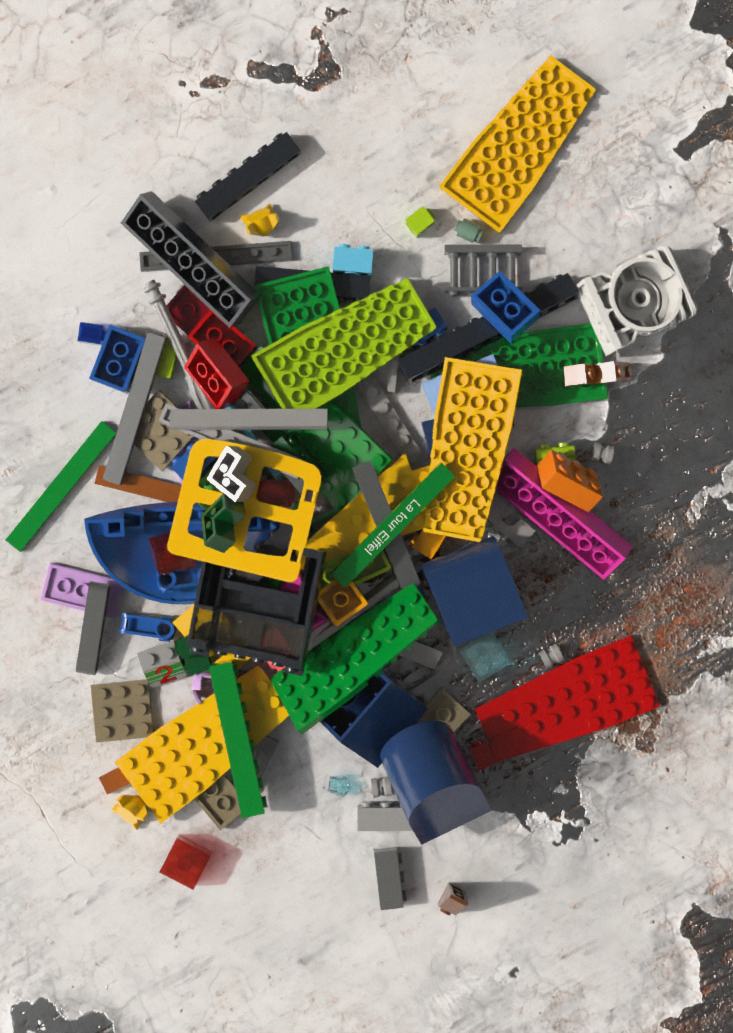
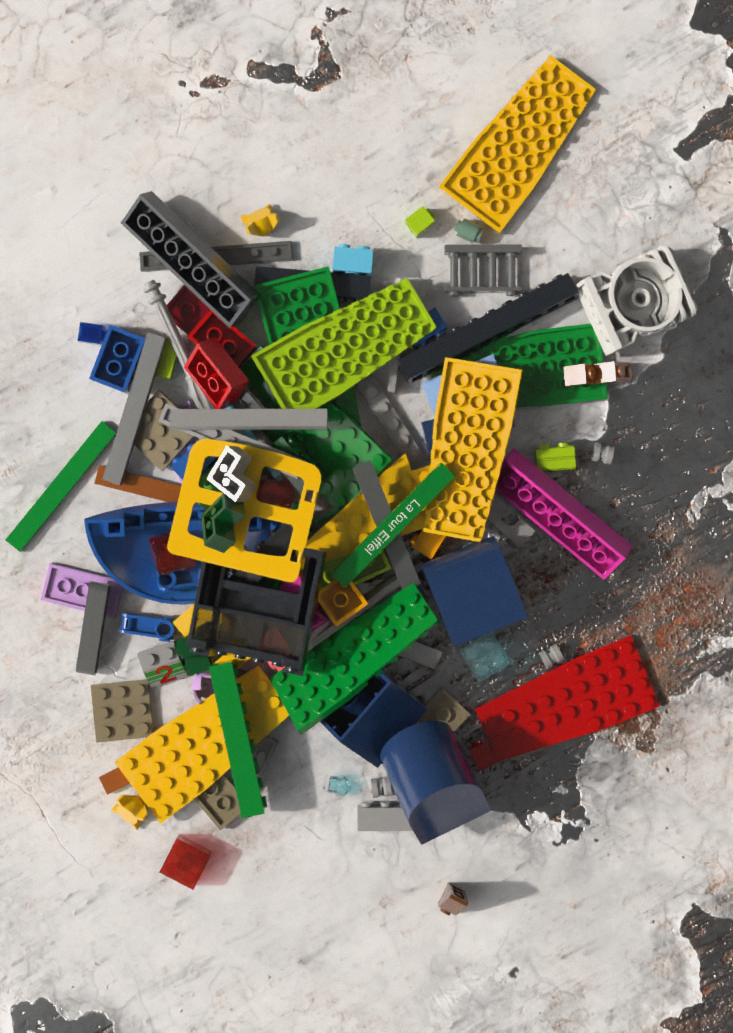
(248, 176): black brick -> none
(389, 878): dark grey brick -> none
(505, 306): blue brick -> none
(569, 480): orange brick -> none

